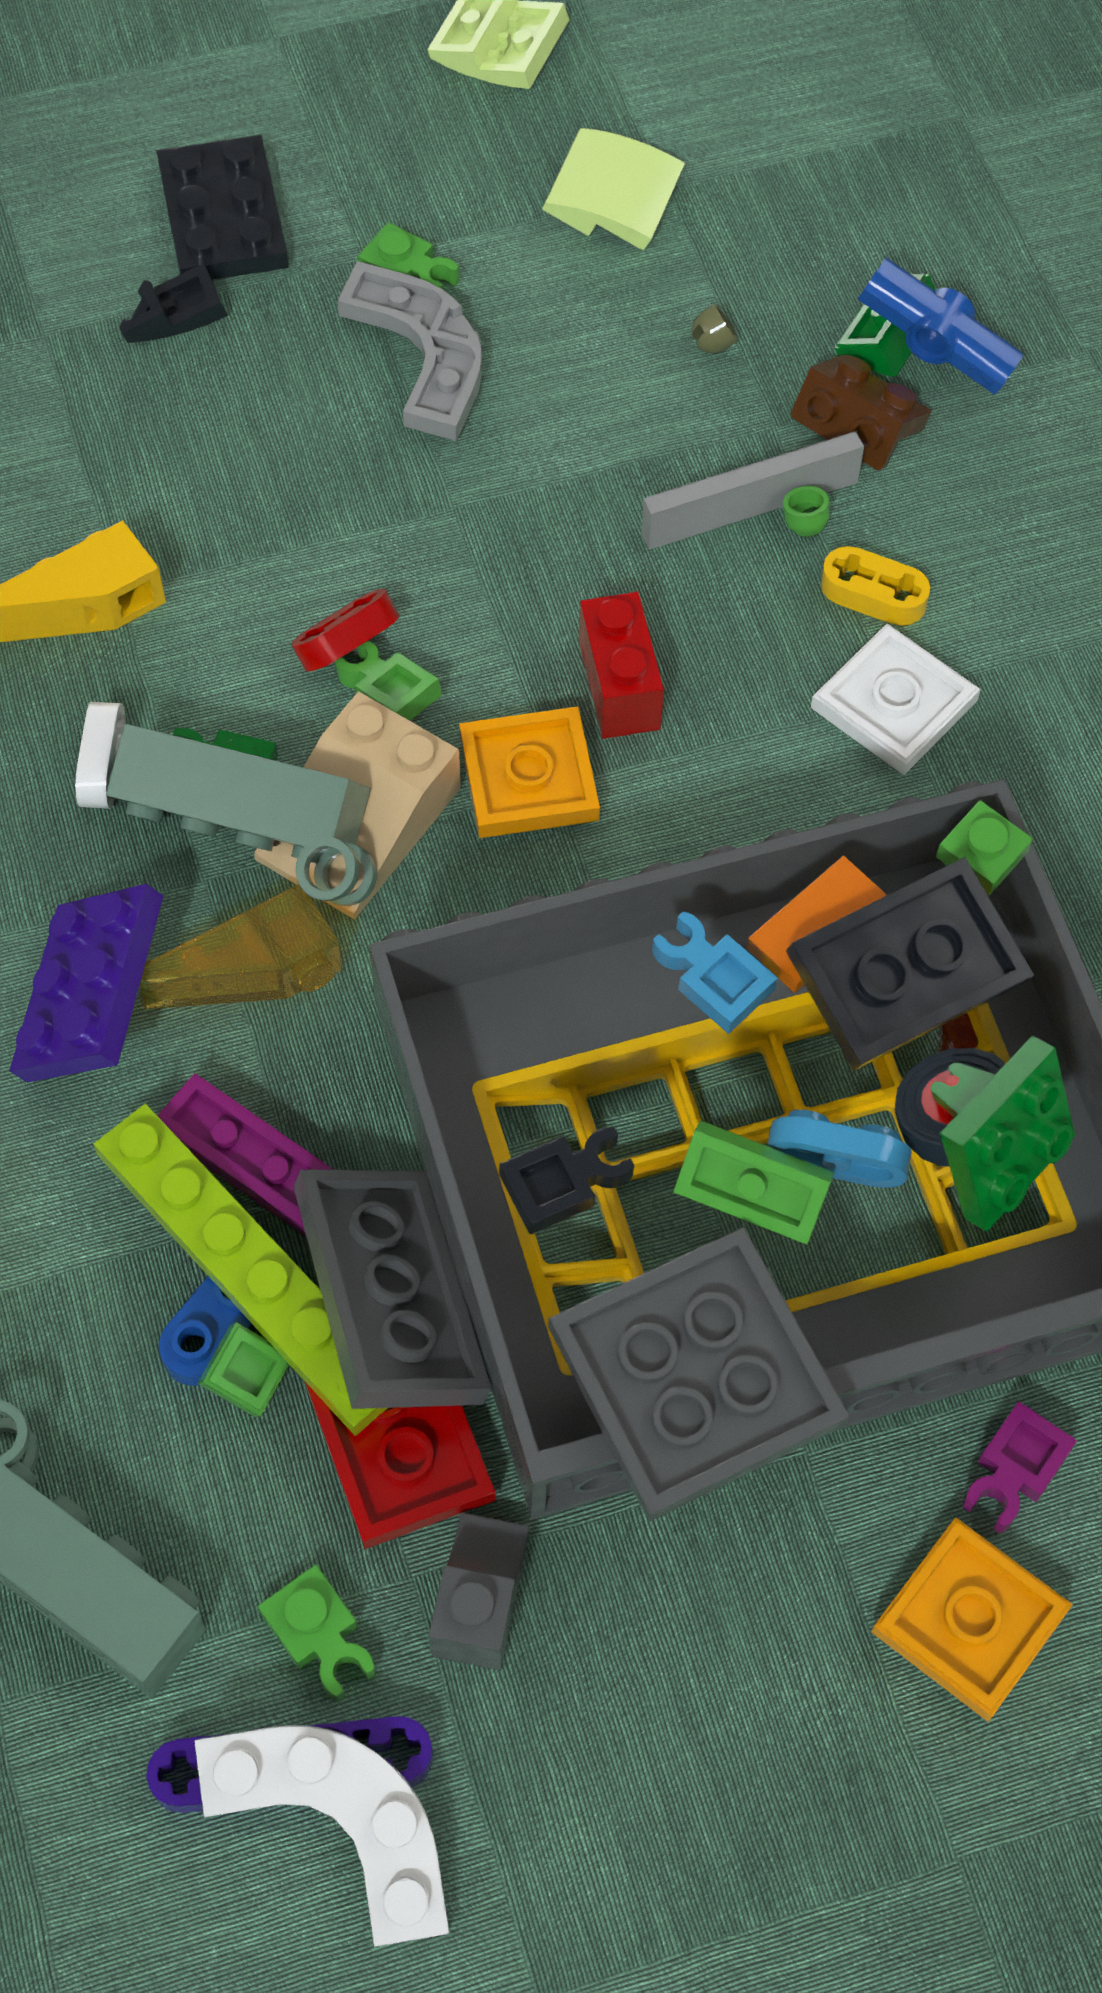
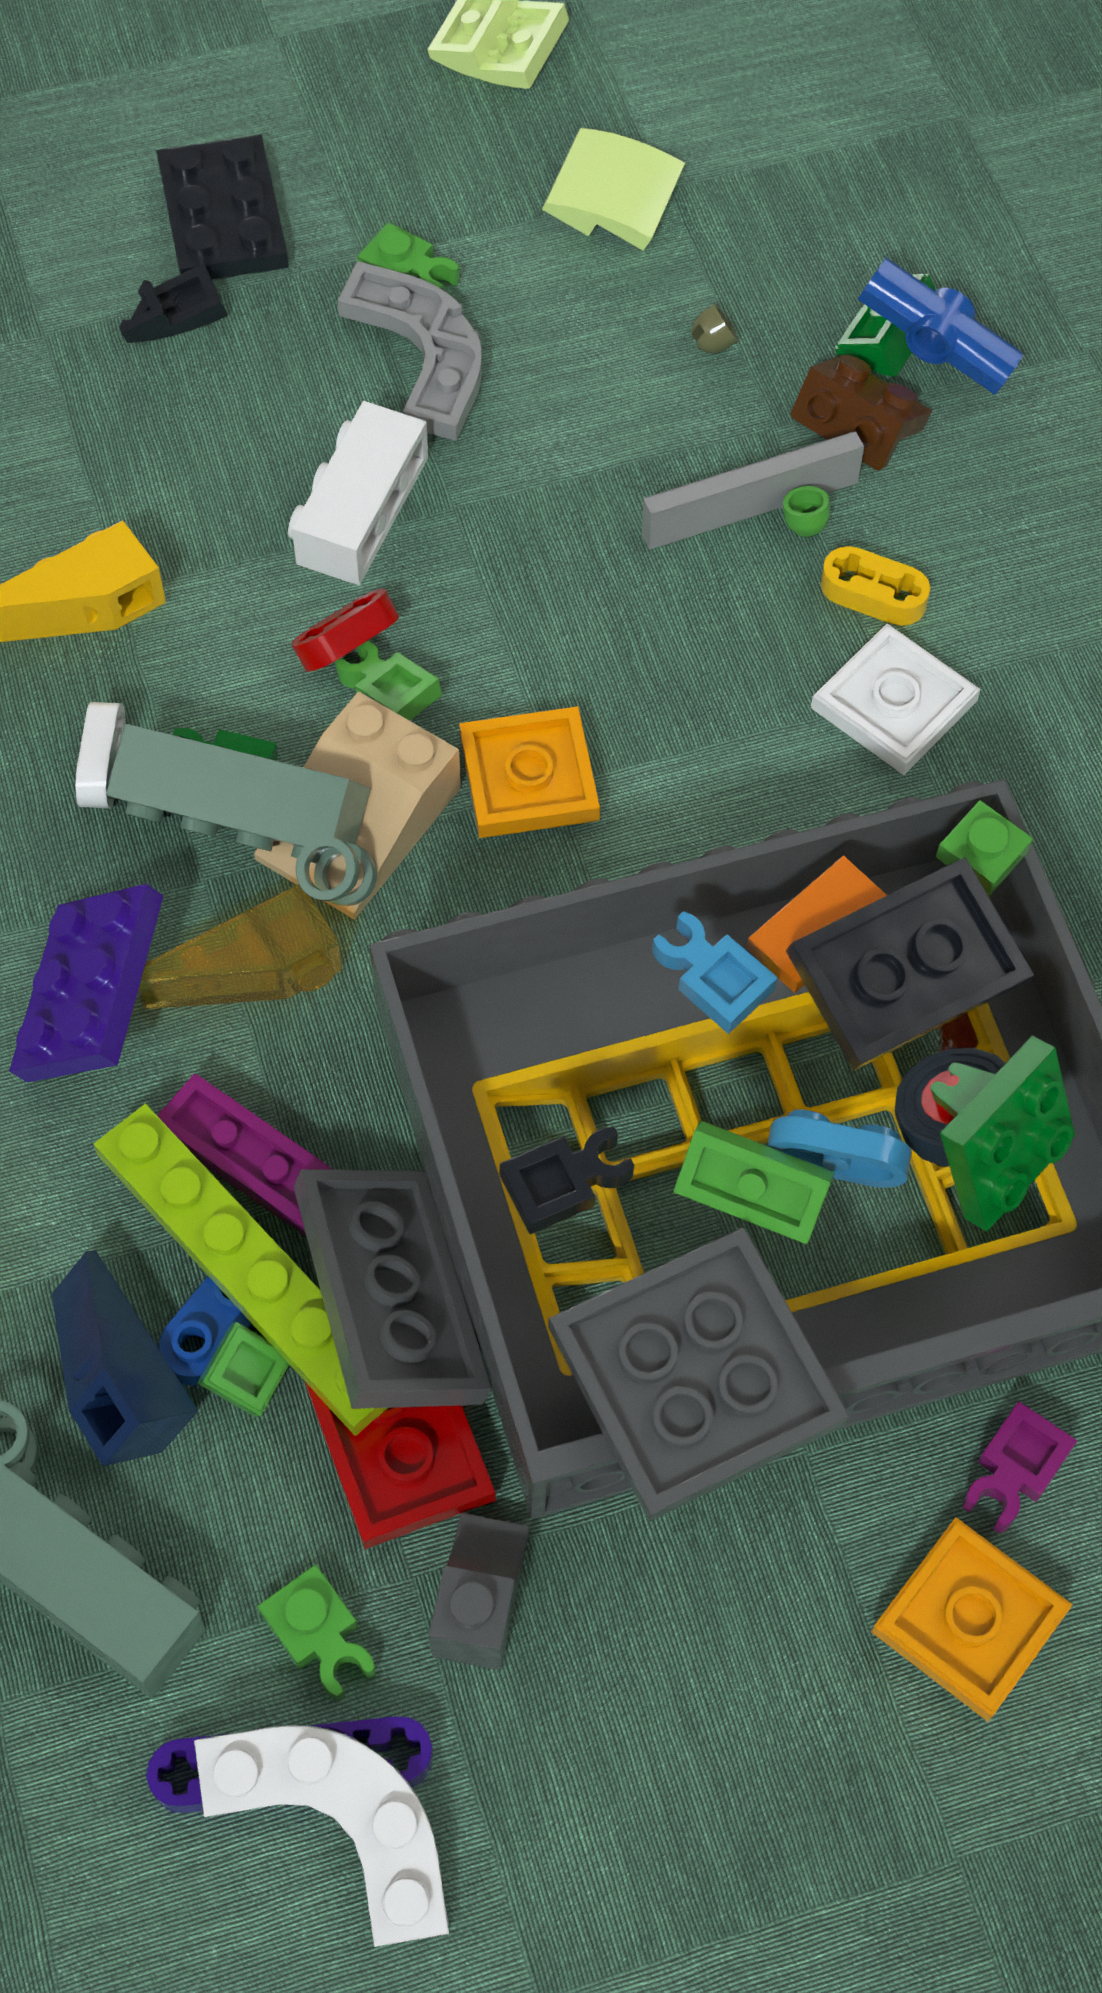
(113, 1370): none -> dark blue slope
(359, 492): none -> white brick
(620, 665): red brick -> none

